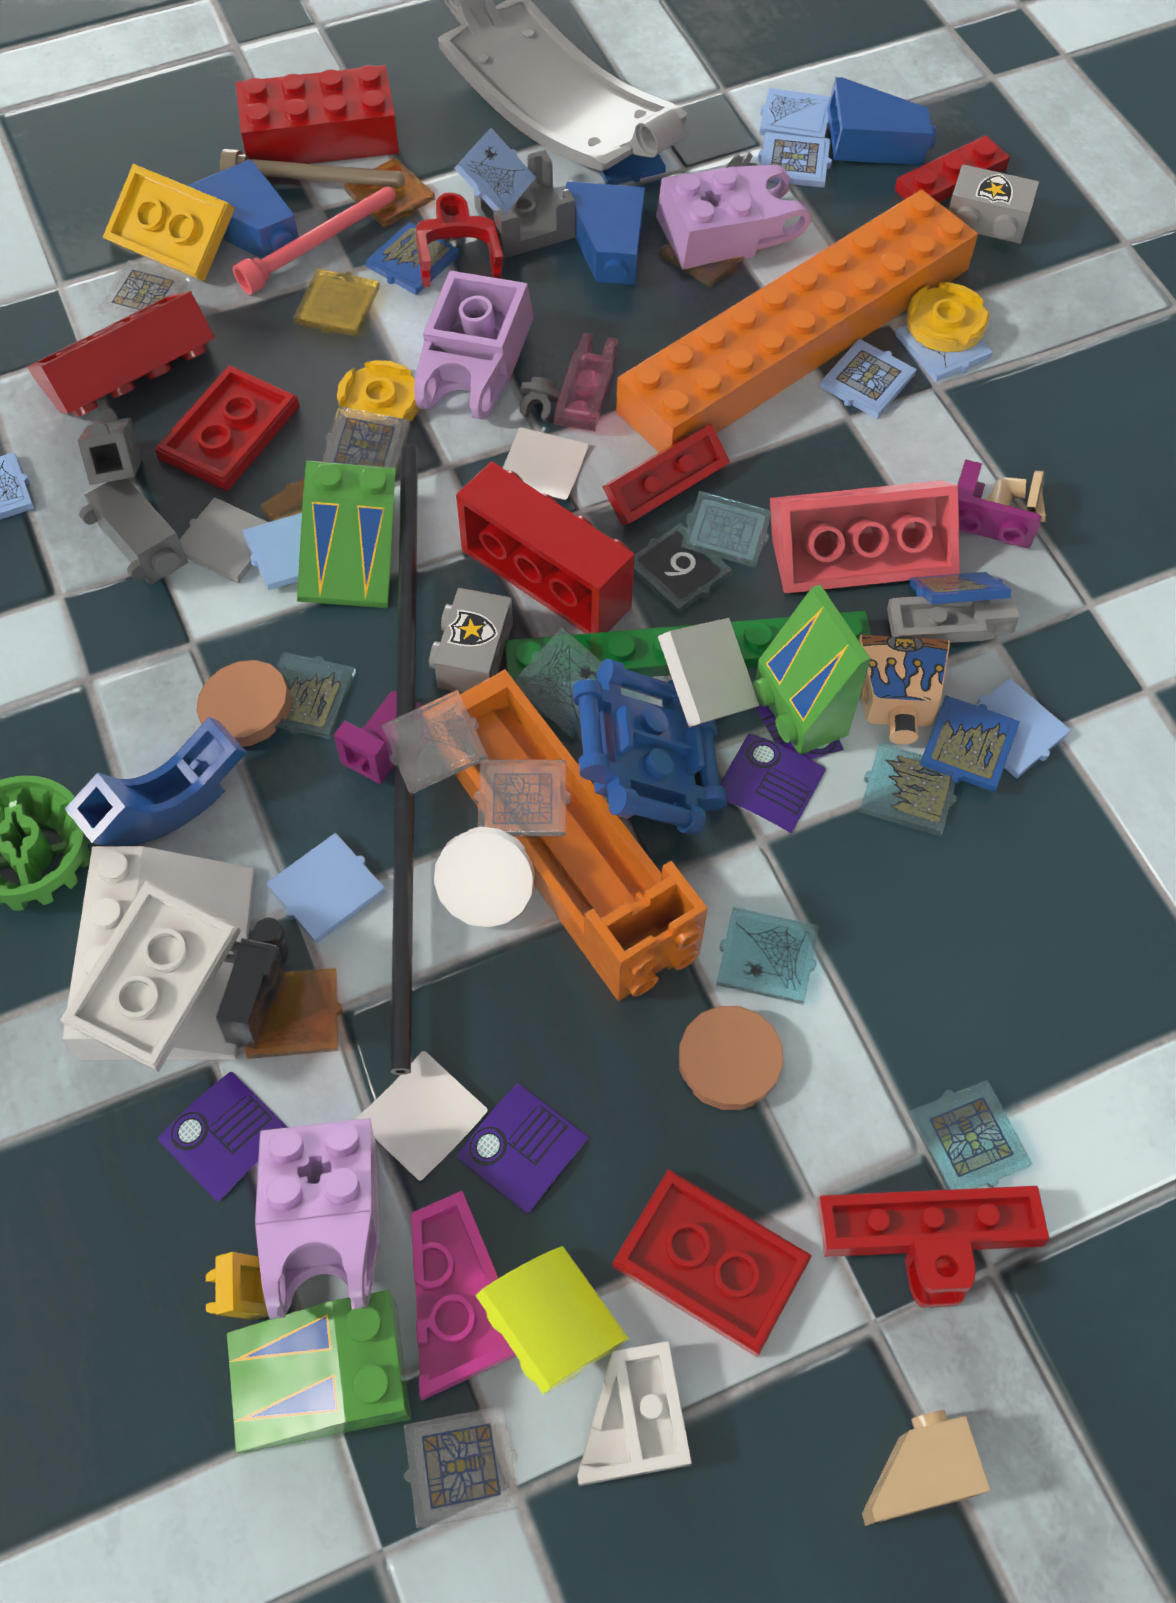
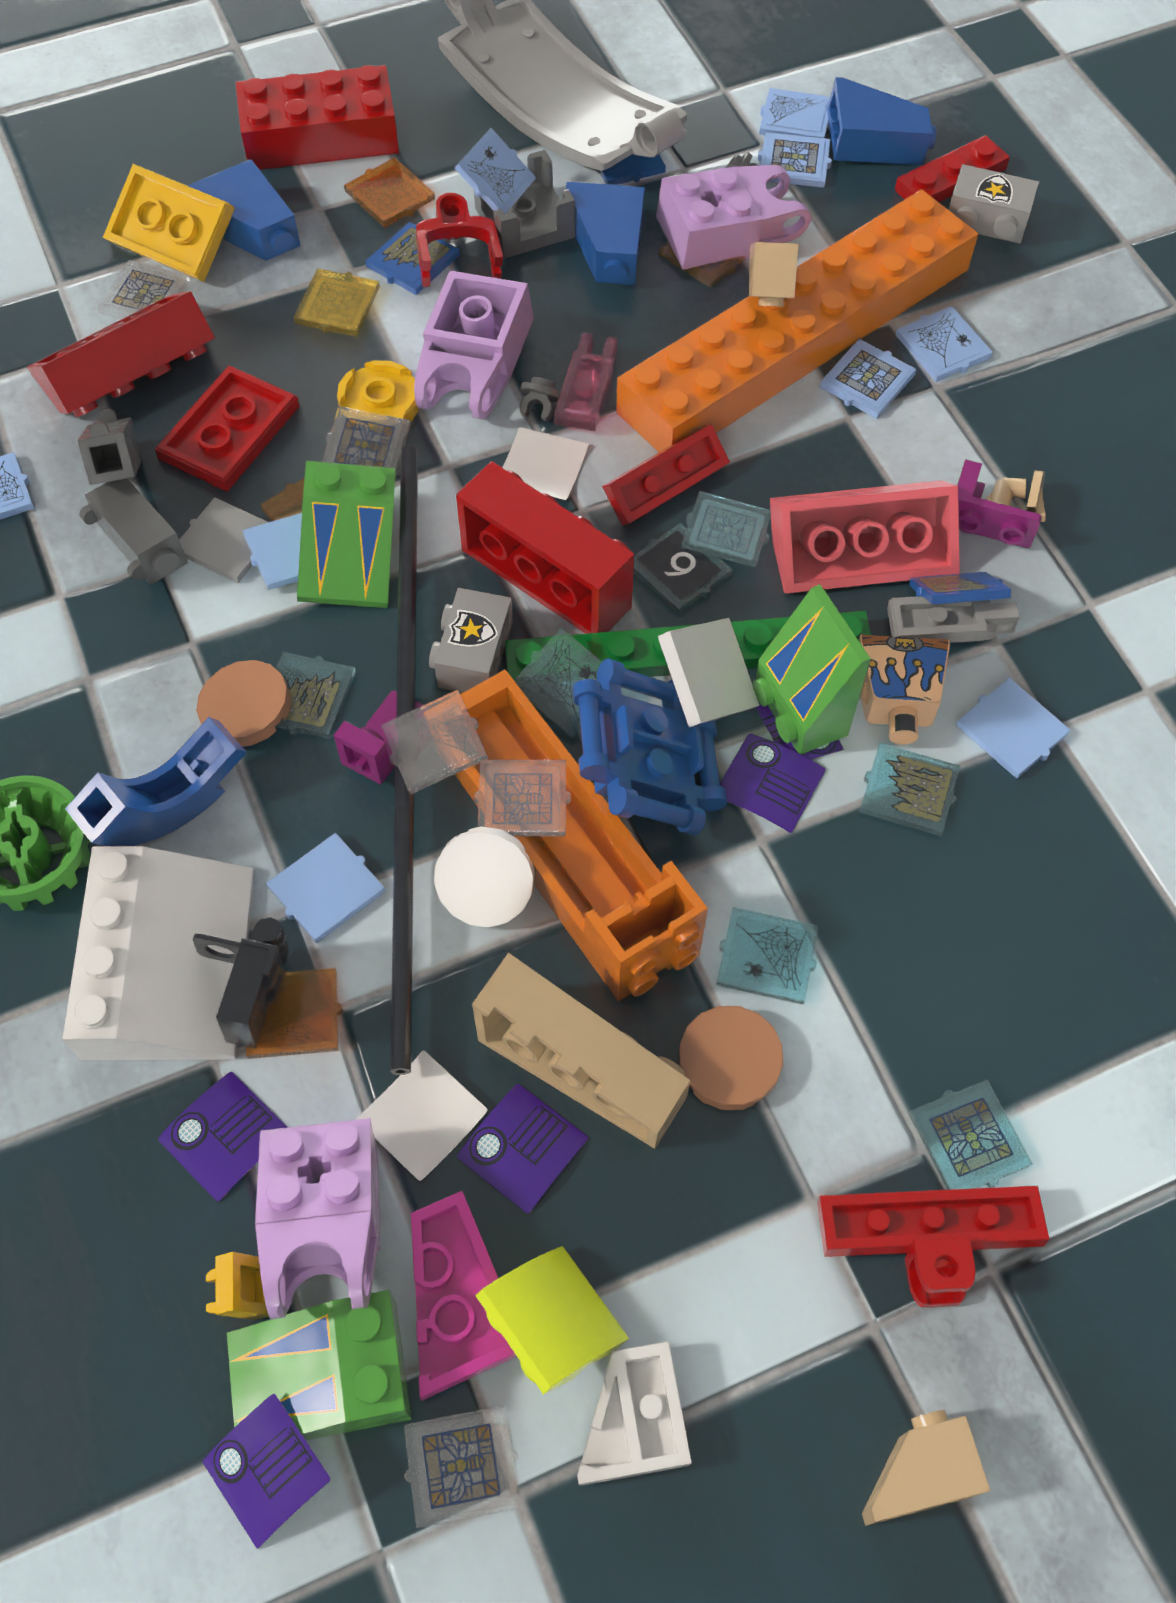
(151, 976): white tile -> none
(254, 273): coral piece -> none
(265, 1470): none -> dark purple sticker
(315, 172): dark tan piece -> none
(578, 1051): none -> tan wedge
(712, 1262): red tile -> none
(772, 272): none -> tan slope
(947, 317): yellow tile -> none
(970, 743): piece -> none

